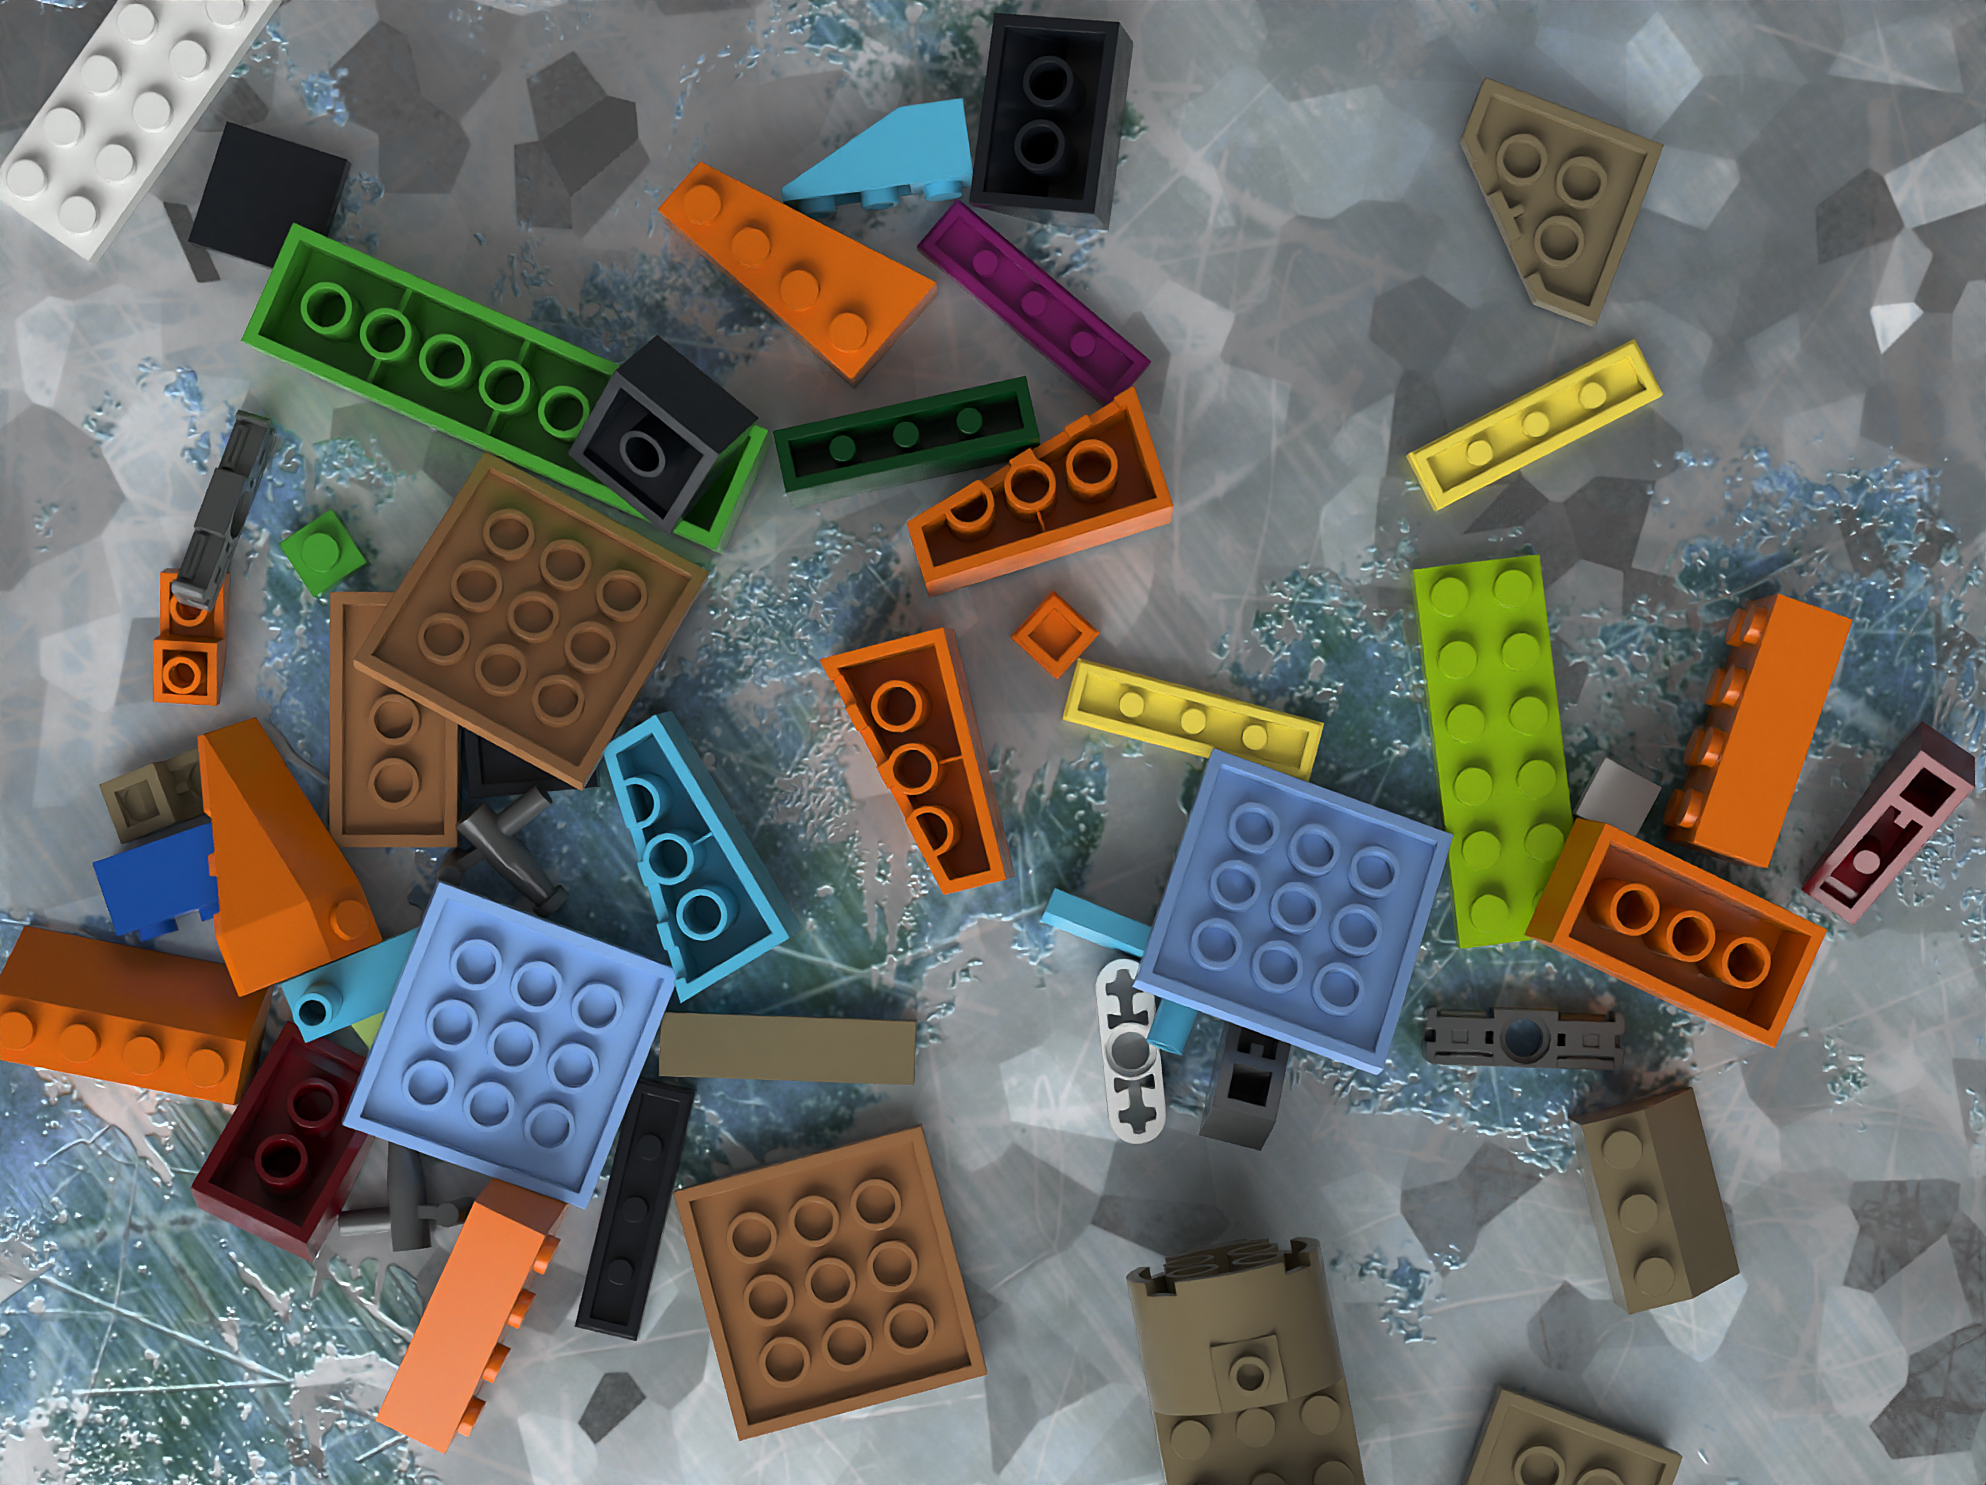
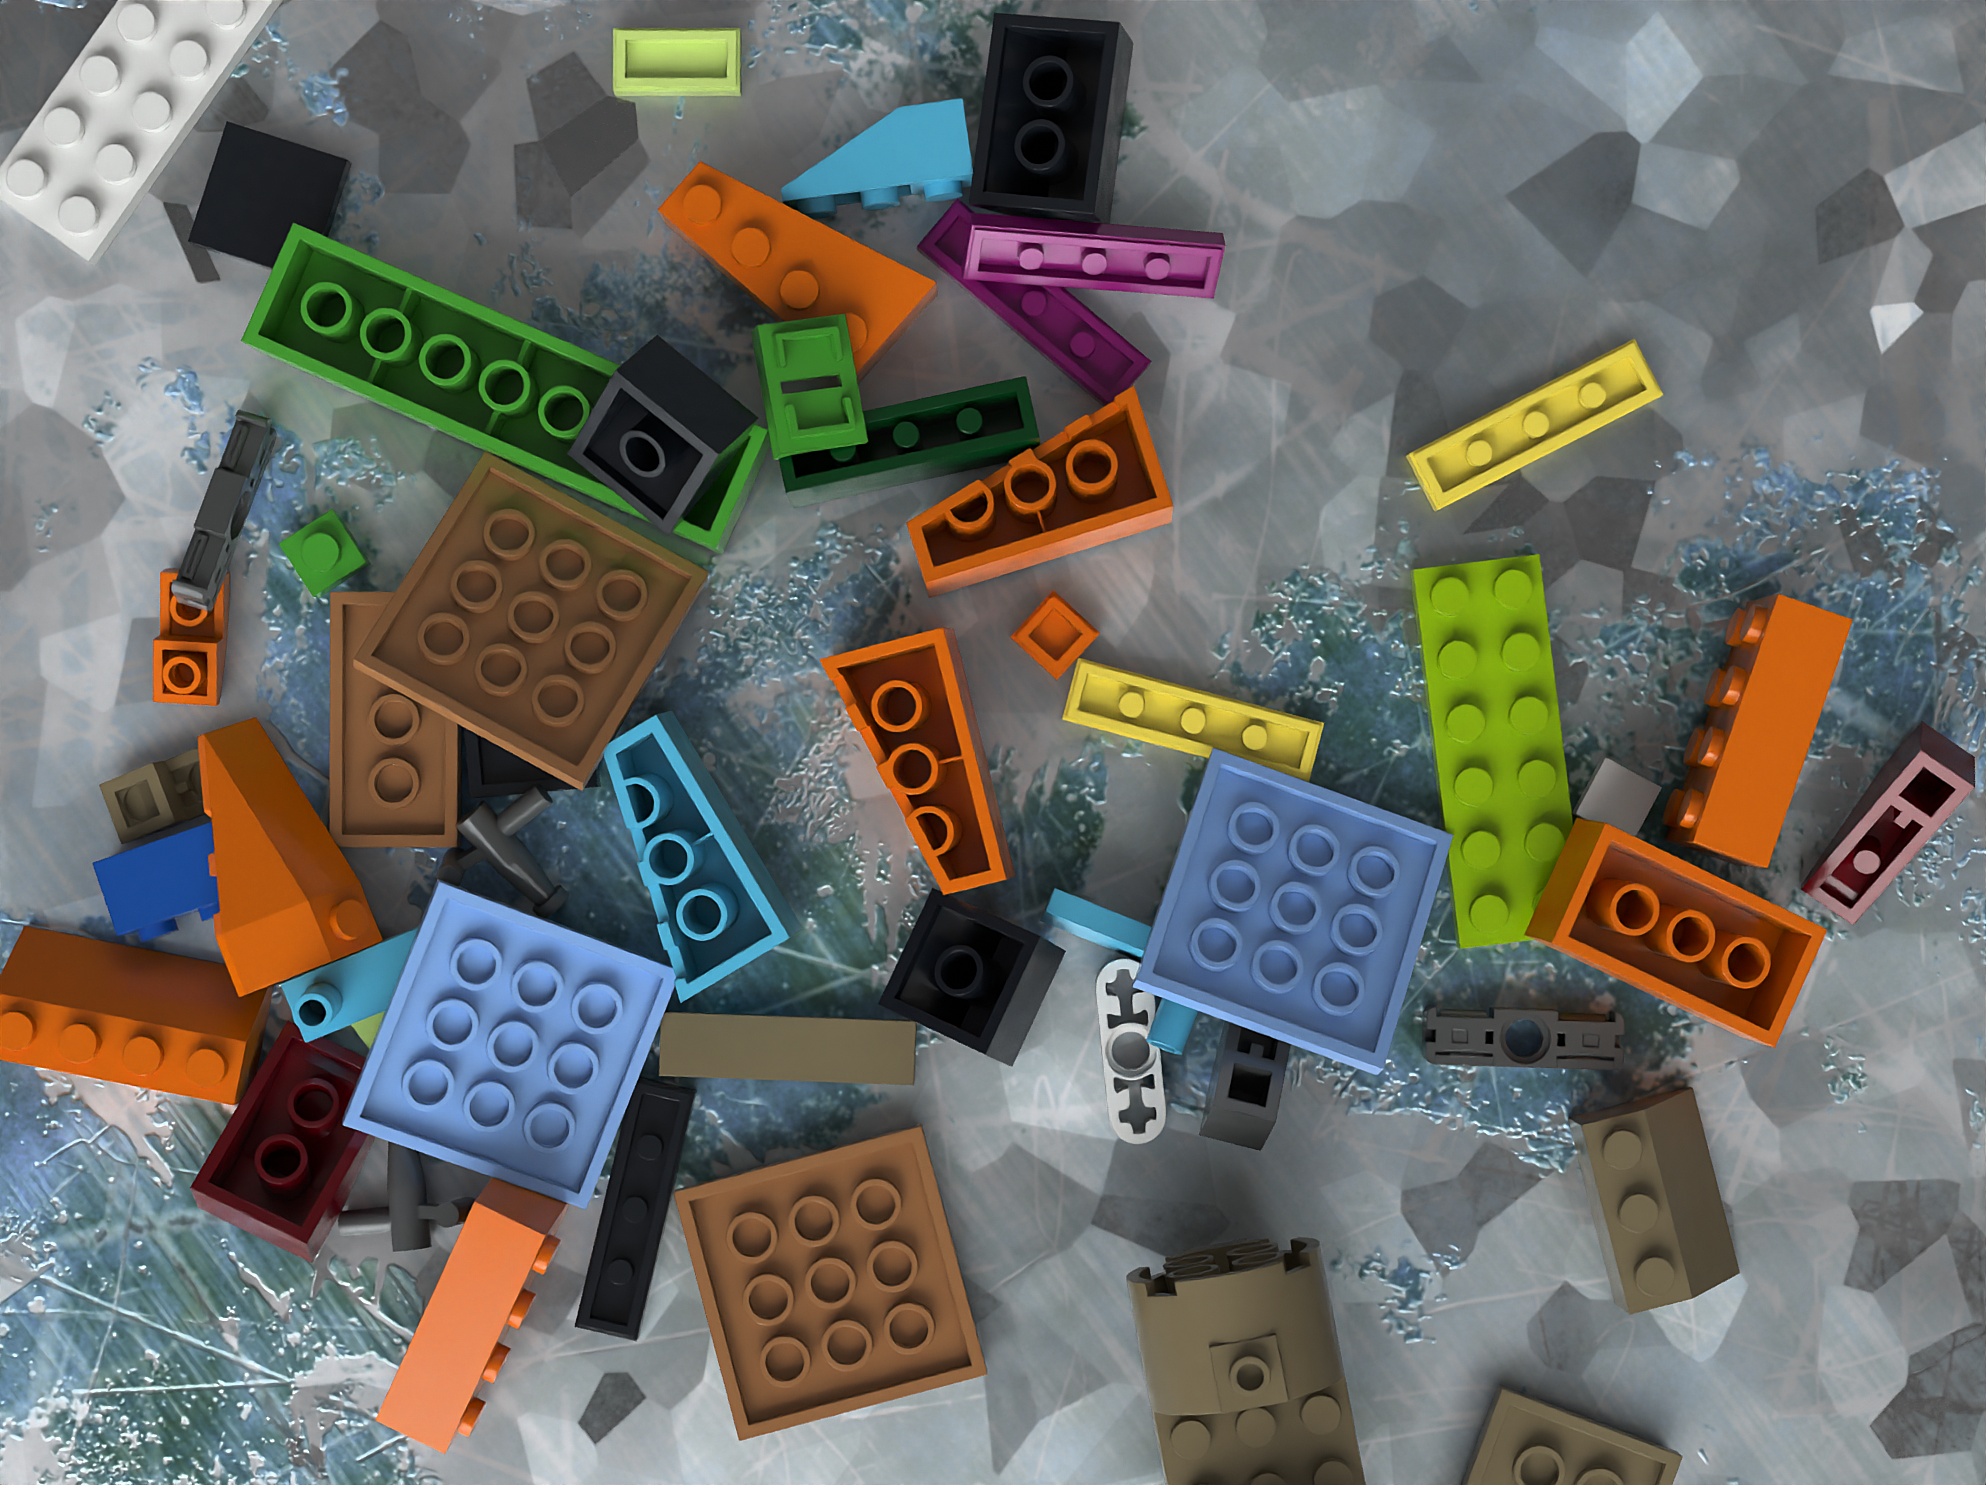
(677, 62): none -> yellowish green tile
(814, 417): none -> bright green piece
(972, 977): none -> black slope
(1092, 255): none -> magenta tile
(1558, 192): dark tan plate -> none

